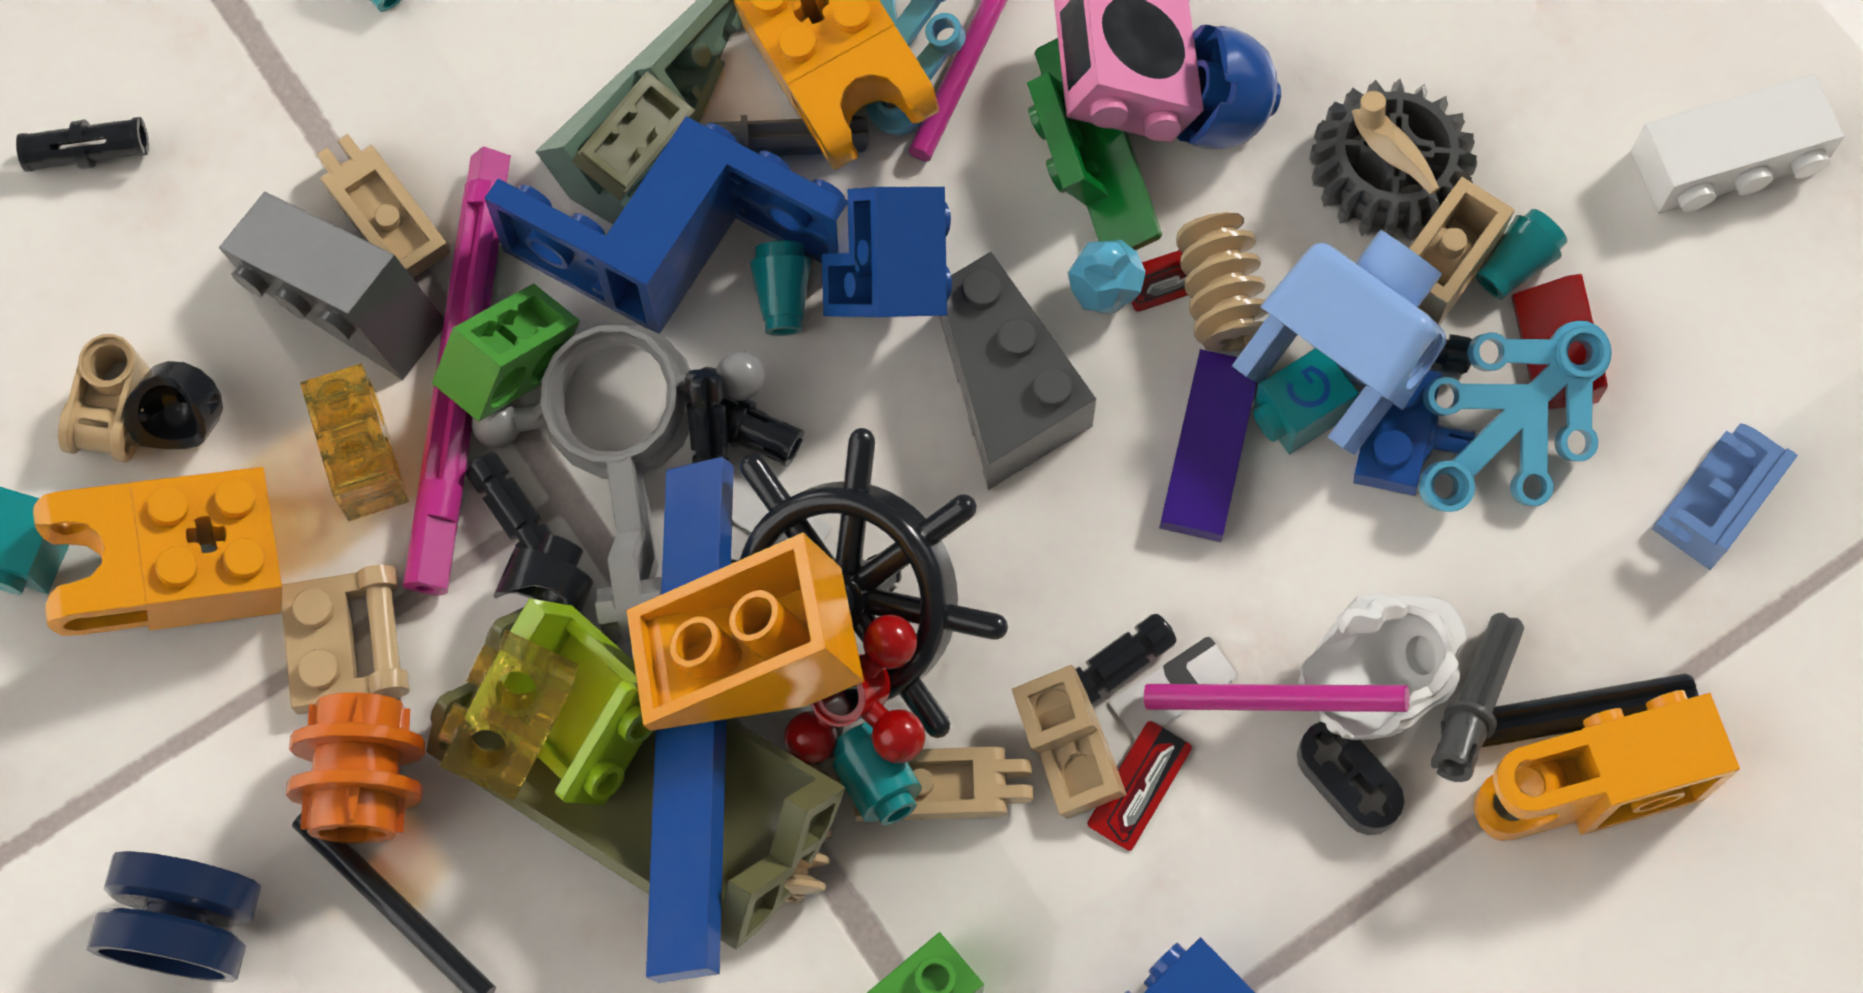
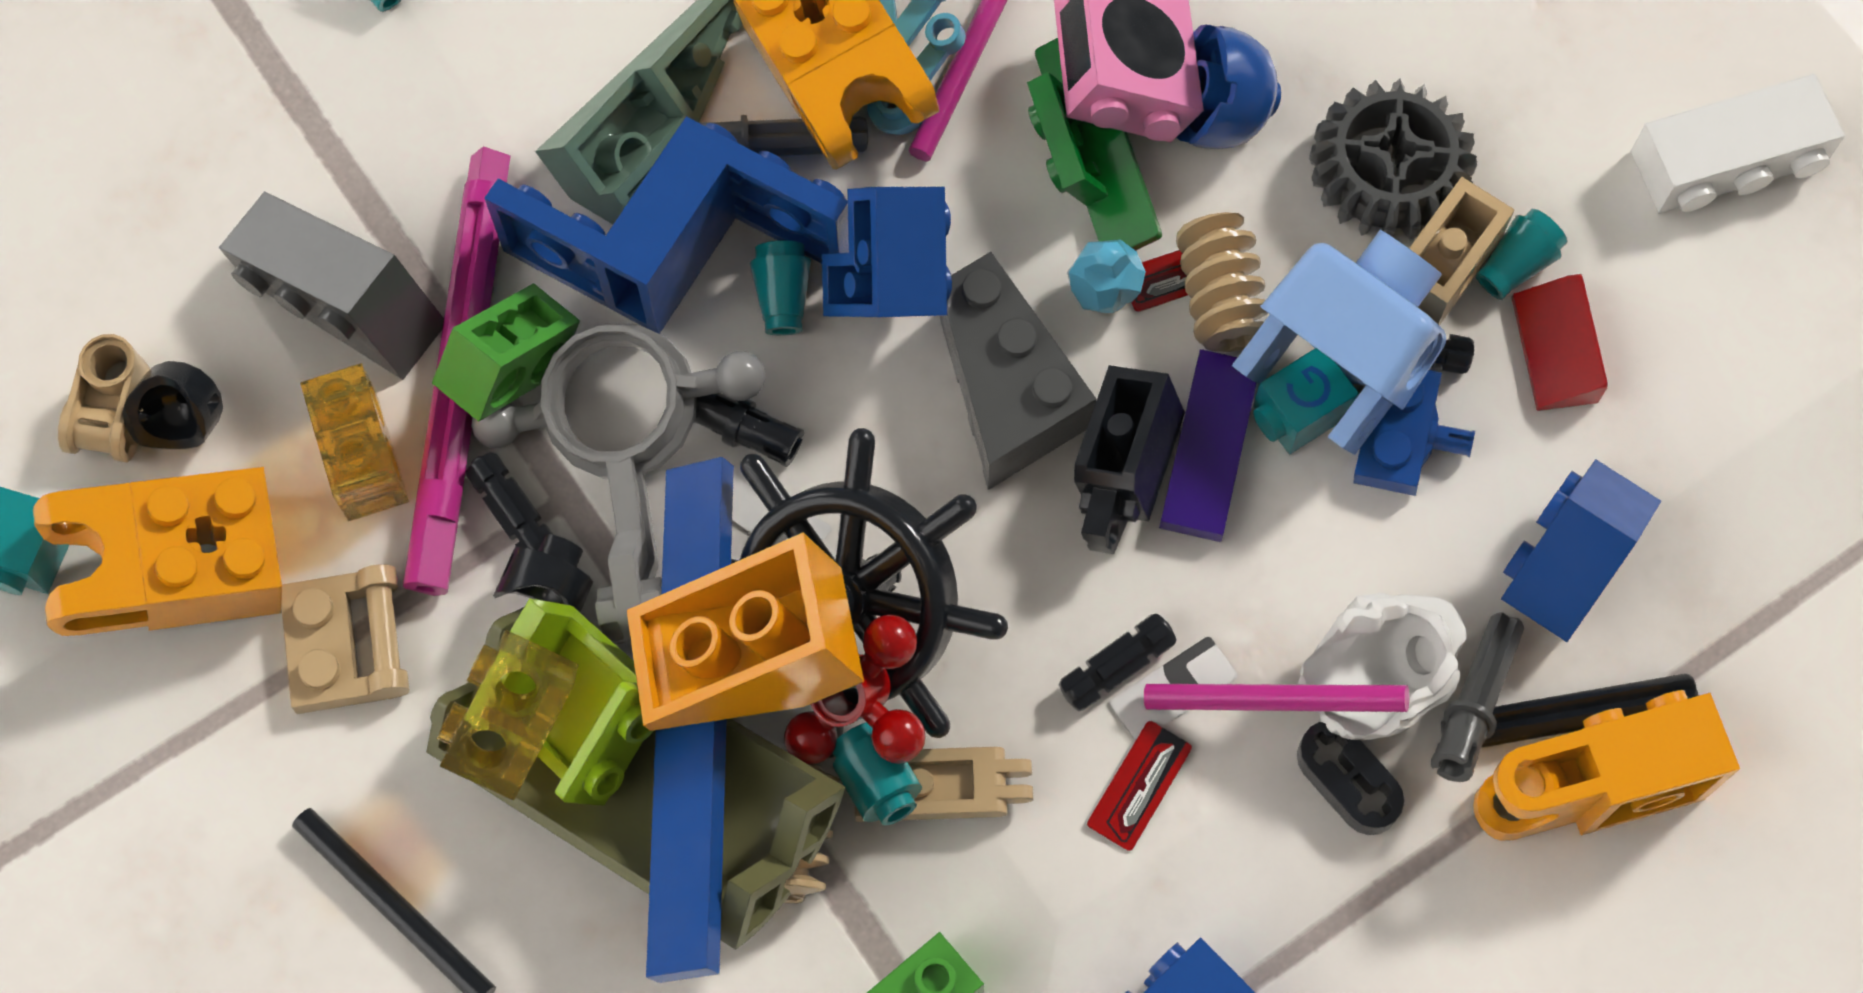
(44, 151): black pin -> none
(174, 916): dark blue wheel -> none
(355, 771): orange piece -> none
(381, 206): tan hinge -> none
(632, 136): olive plate -> none
(706, 414): black axle -> none
(1069, 741): tan slope -> none
(1125, 452): none -> black hinge
(1391, 141): tan bar -> none
(1523, 410): medium azure plant -> none
(1587, 538): none -> blue brick
(1724, 494): medium blue hinge -> none

